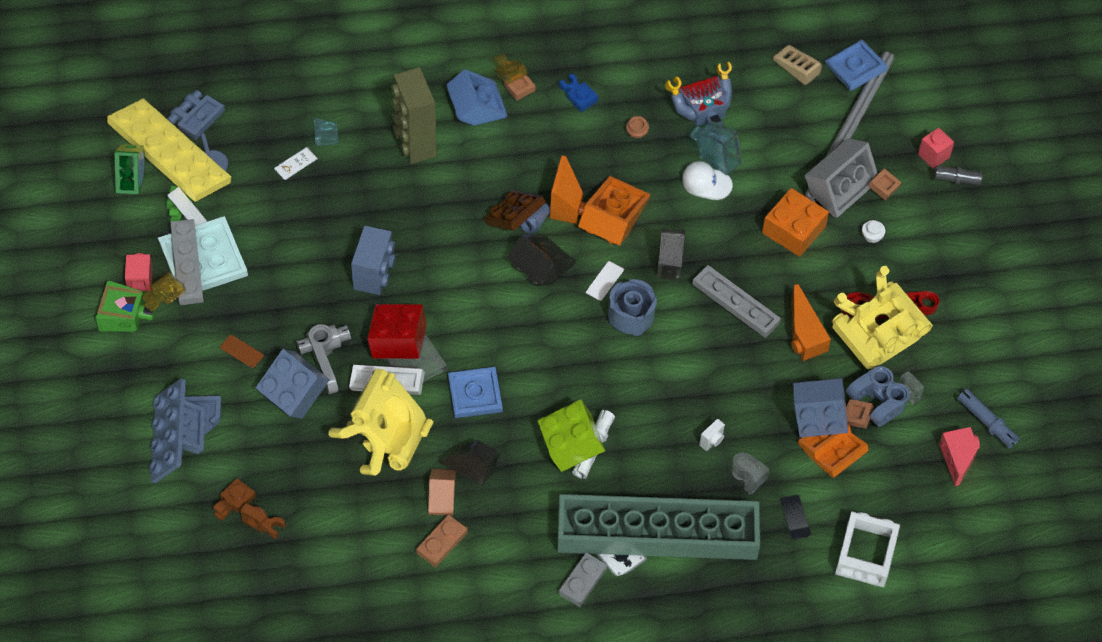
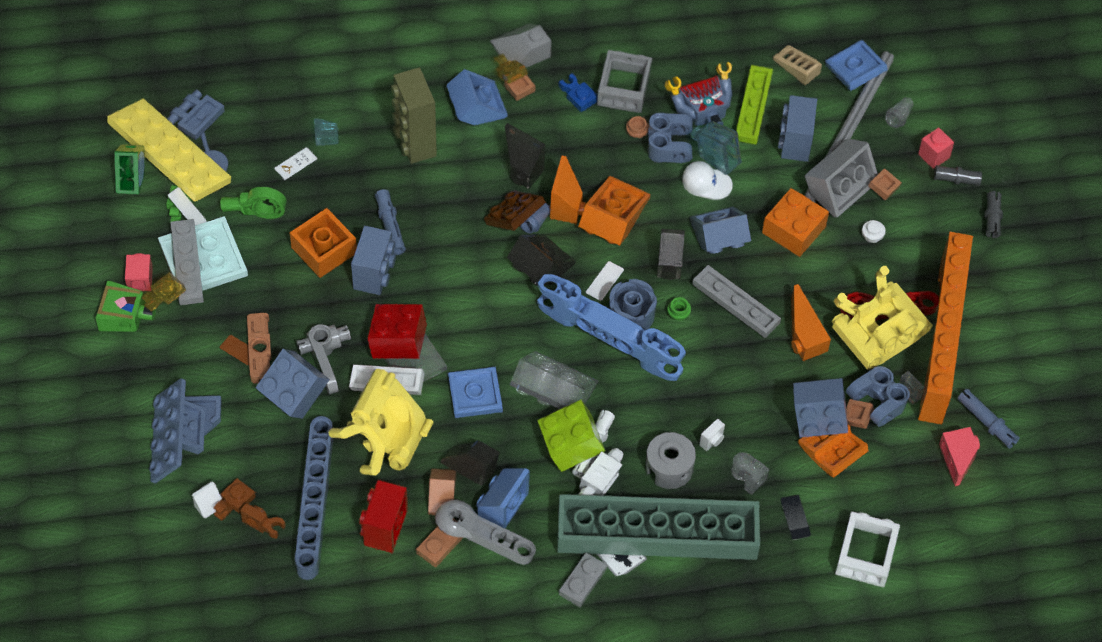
(206, 499): none -> white slope
(251, 203): none -> bright green pin
(258, 334): none -> nougat piece
(314, 507): none -> sand blue beam
(323, 242): none -> orange brick
(384, 516): none -> red brick
(387, 213): none -> sand blue pin
(481, 531): none -> light grey beam
(504, 496): none -> medium blue slope
(523, 156): none -> clear smoke slope
(526, 45): none -> light grey slope
(551, 381): none -> clear slope
(601, 473): none -> white piece
(623, 98): none -> light grey window
(647, 345): none -> medium blue piece
(661, 146): none -> sand blue piece
(670, 471): none -> light grey piece
(679, 303): none -> bright green plate
(721, 229): none -> sand blue slope
(754, 104): none -> lime plate
(797, 128): none -> sand blue brick
(899, 113): none -> clear cone
(945, 343): none -> orange arch
(993, 214): none -> dark grey pin

